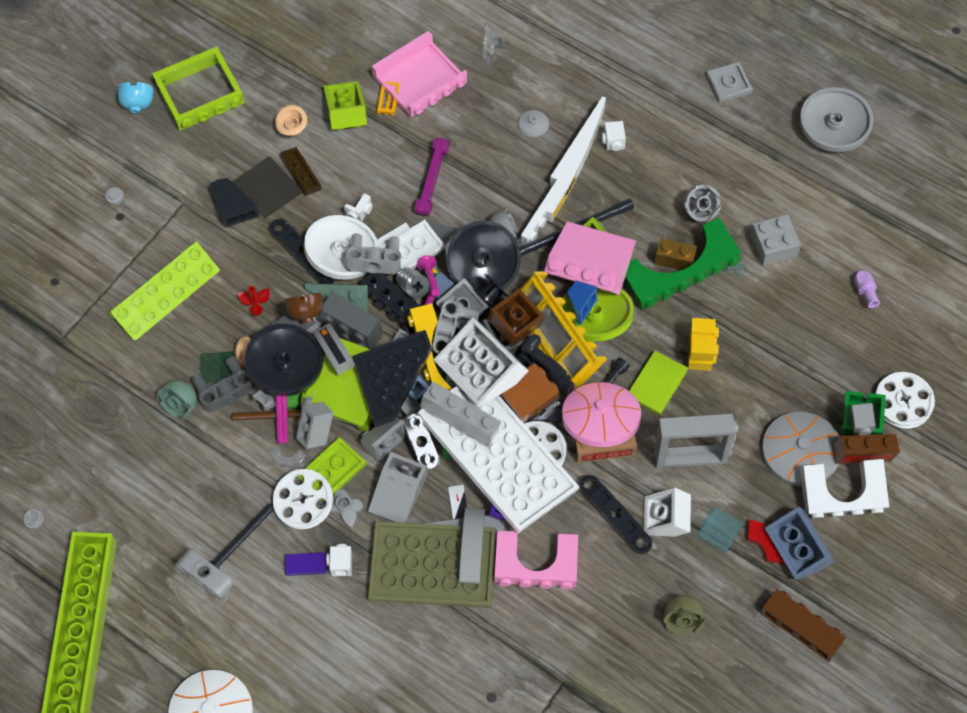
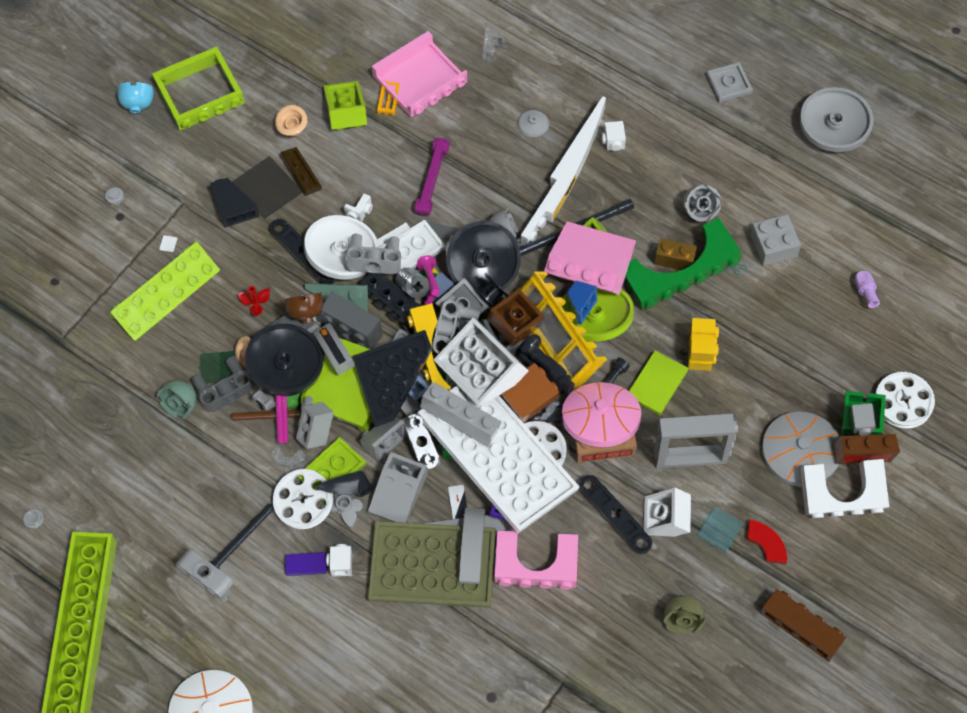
(168, 243): none -> white sticker
(348, 484): none -> black piece
(800, 544): sand blue slope -> none

